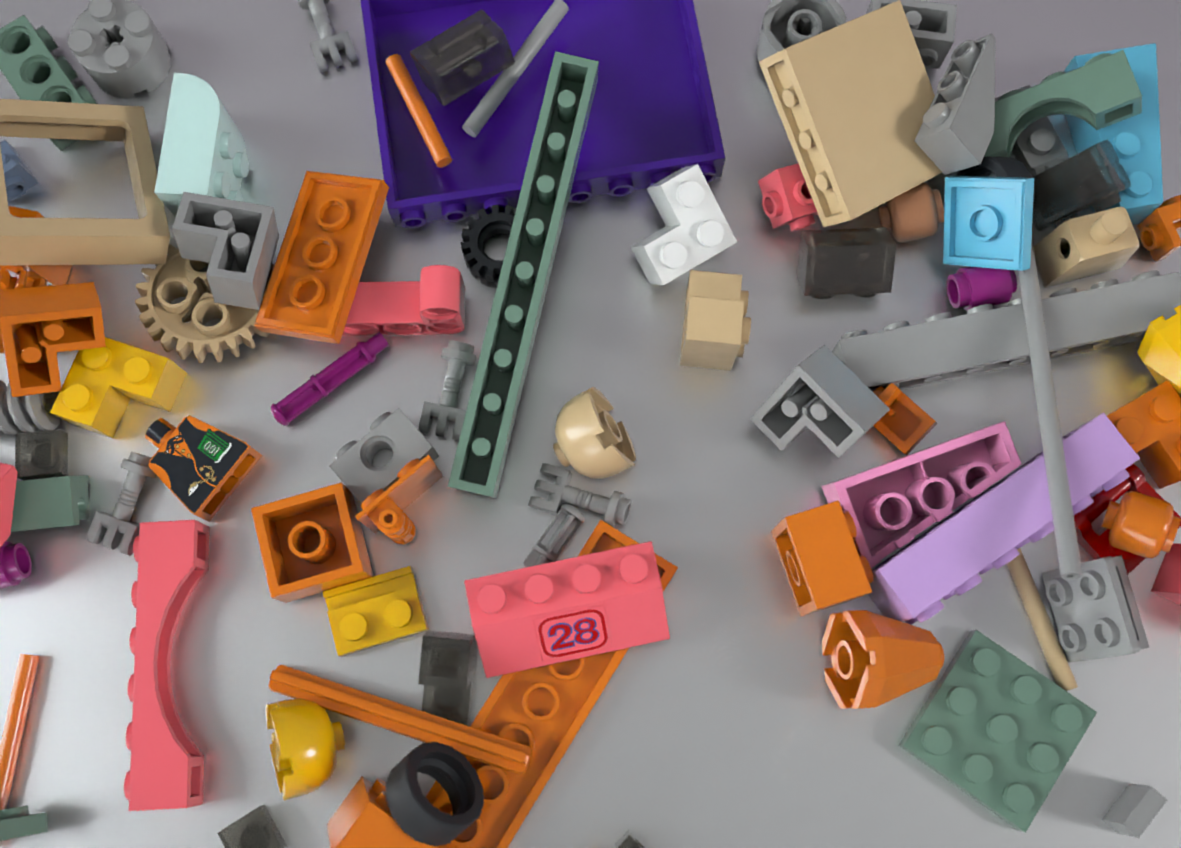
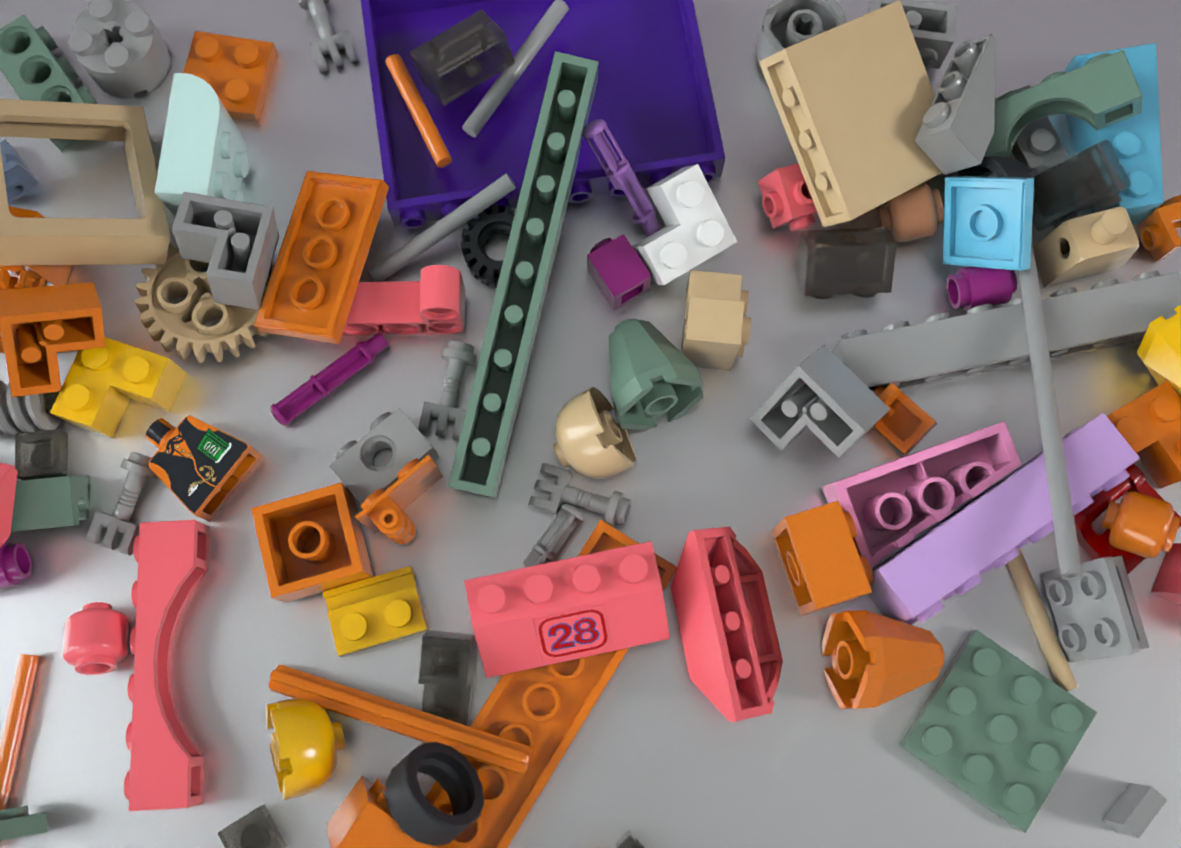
(95, 639): none -> coral head
(235, 70): none -> orange plate
(442, 228): none -> light grey bar
(618, 271): none -> magenta brick
(622, 175): none -> medium lavender piece
(649, 376): none -> sand green cone
(727, 624): none -> coral wedge

